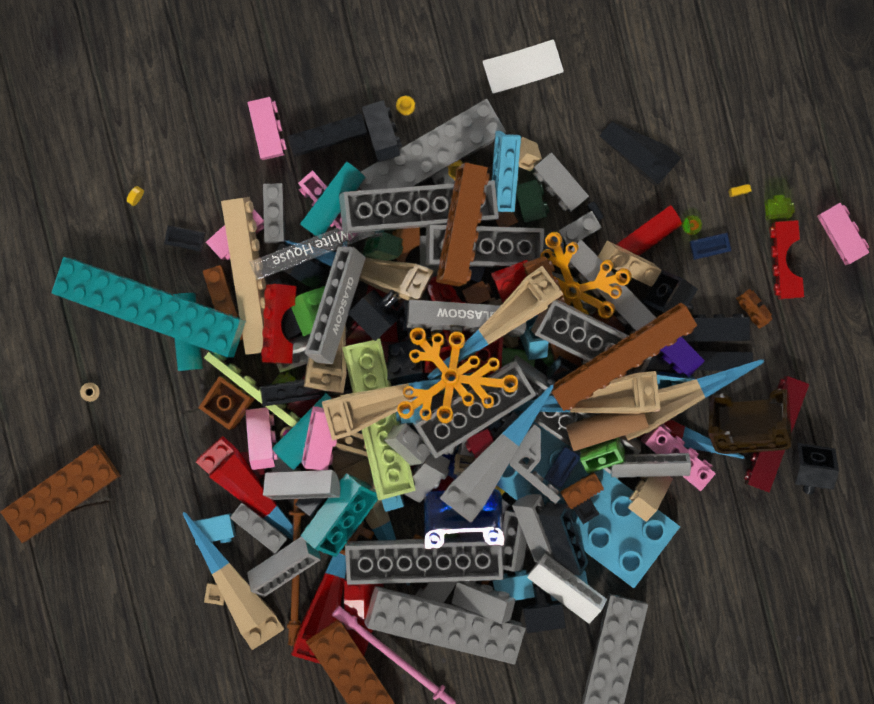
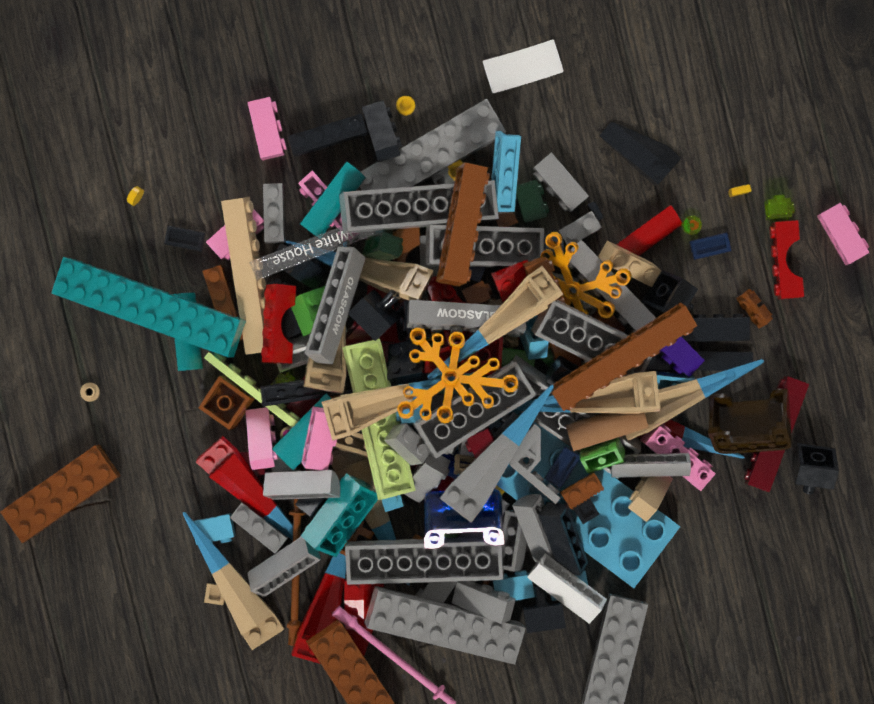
(529, 154): tan panel -> none

